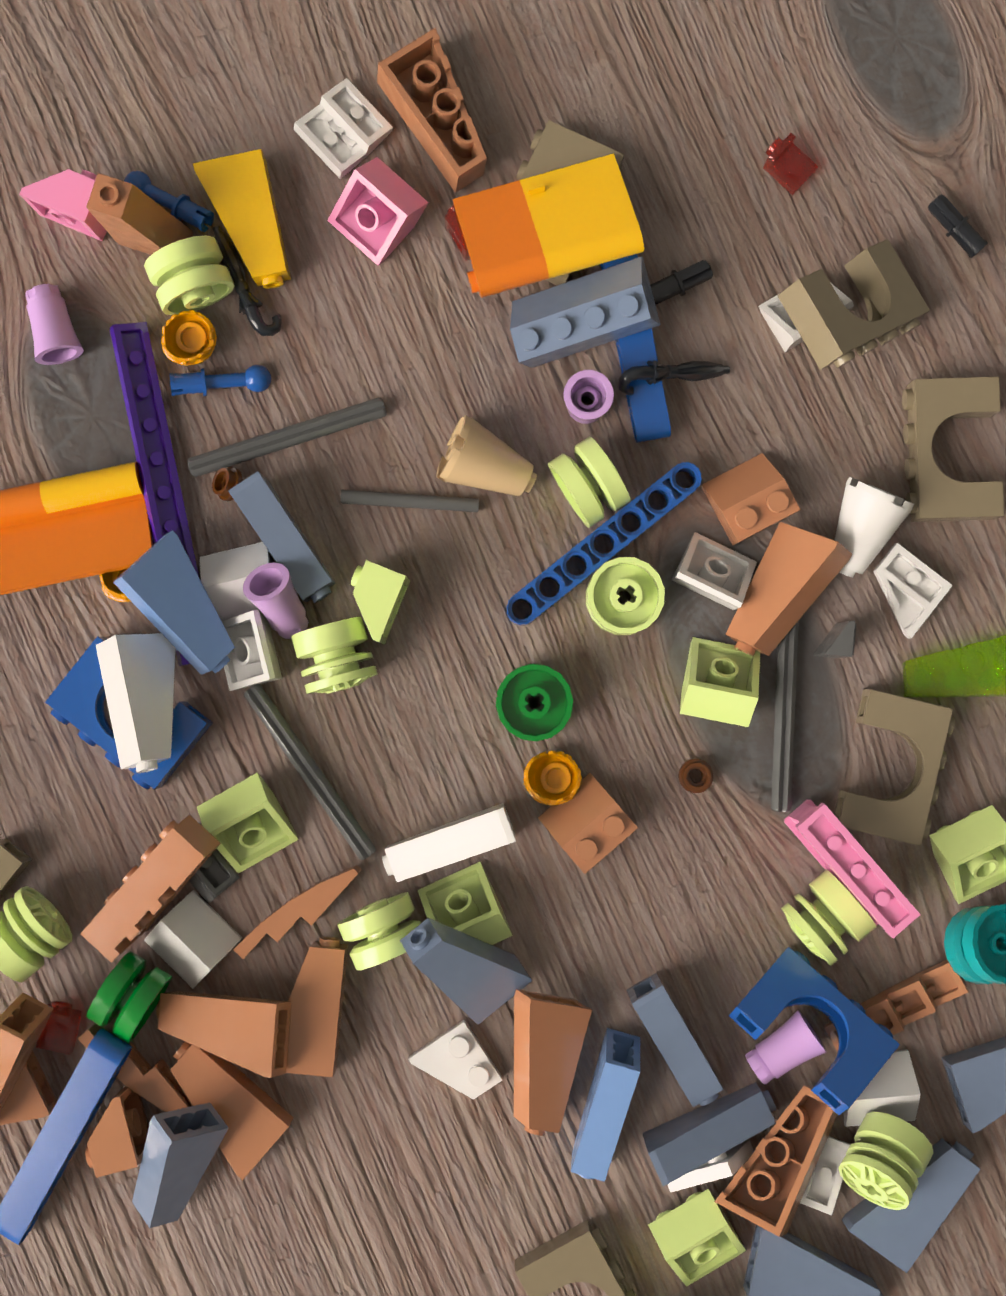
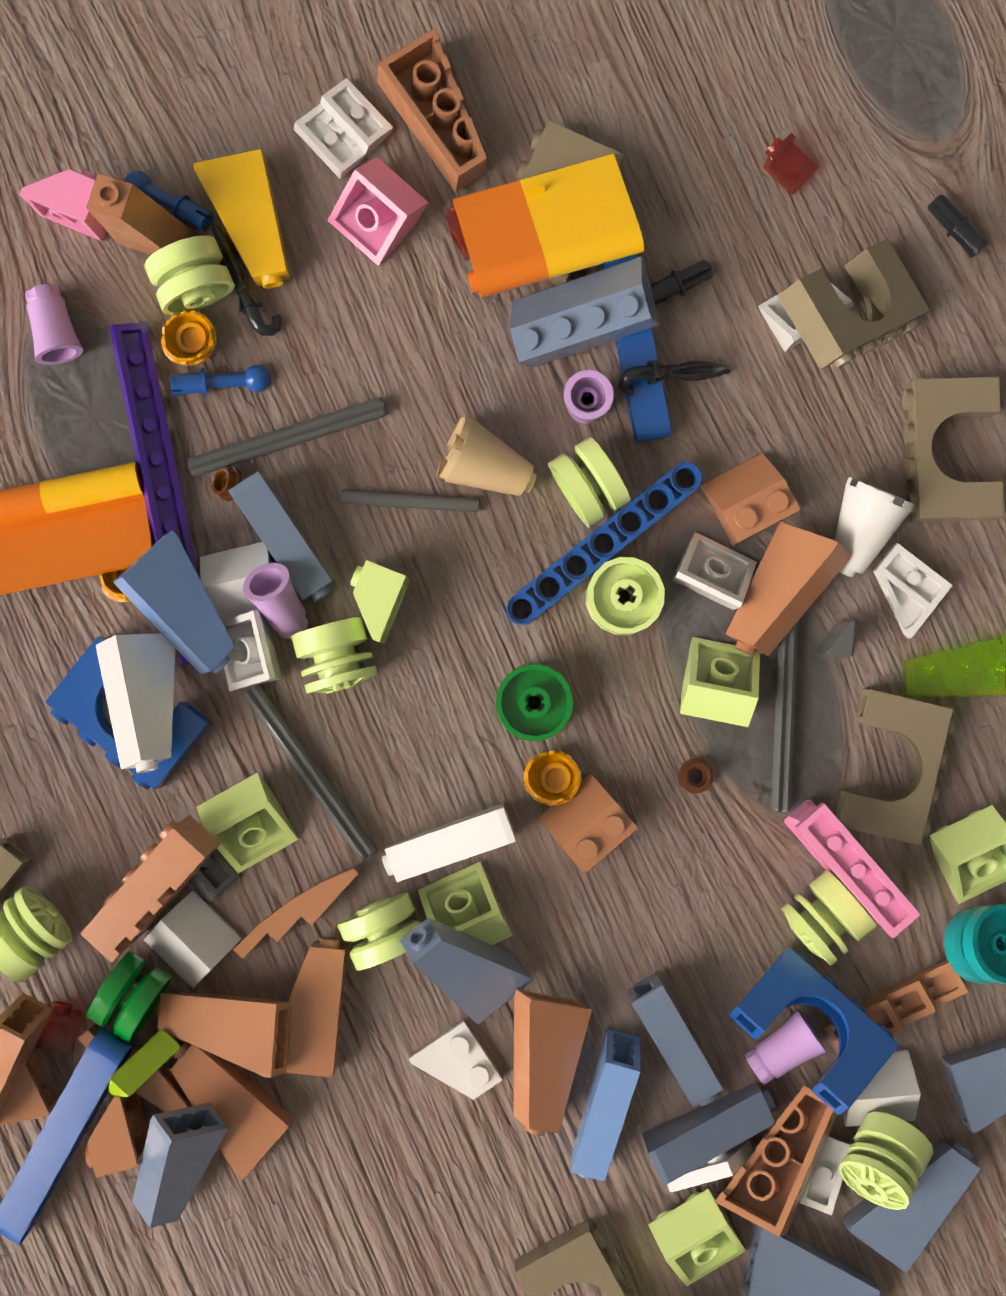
(143, 1064): none -> lime slope

